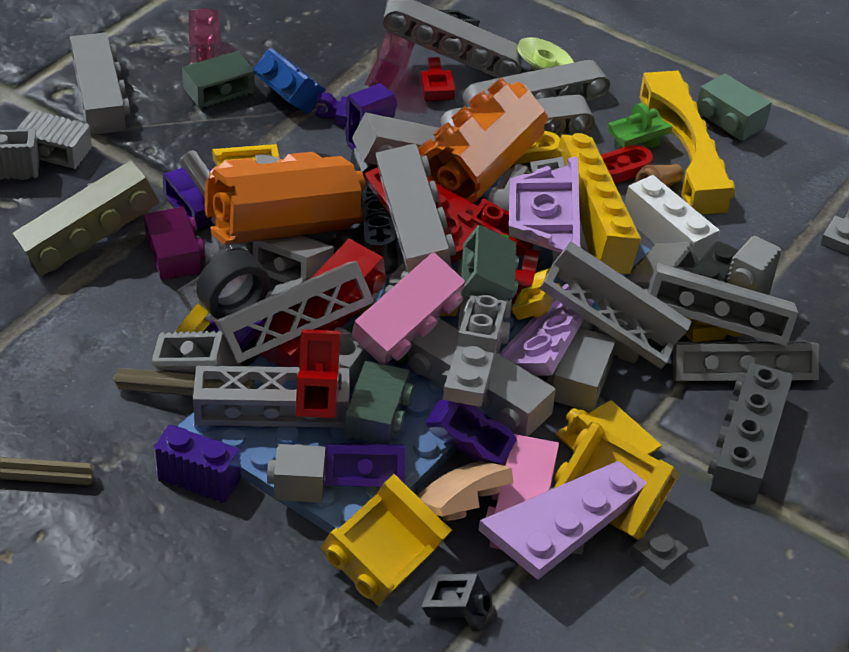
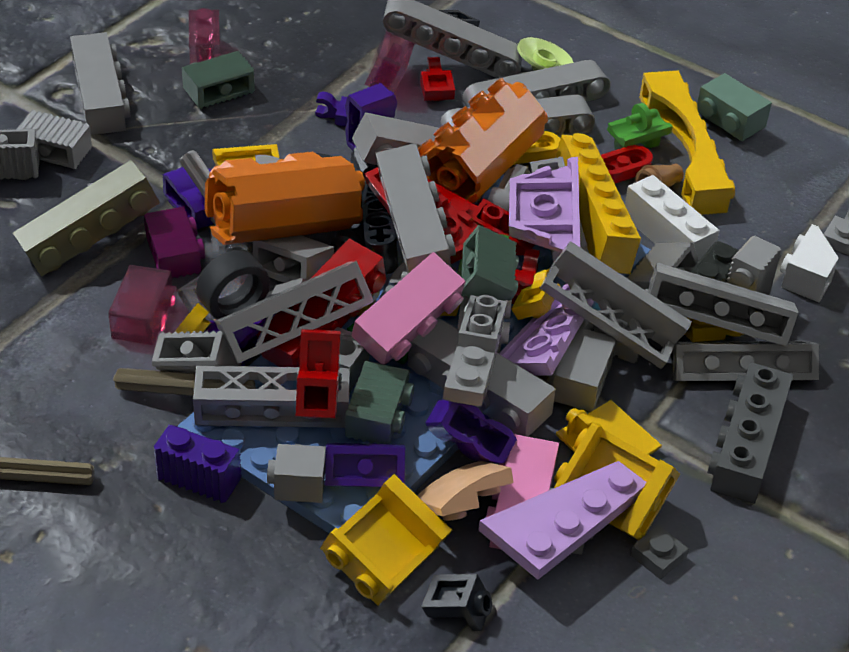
(142, 305): none -> clear pink brick
(288, 80): blue brick -> none
(810, 266): none -> white slope

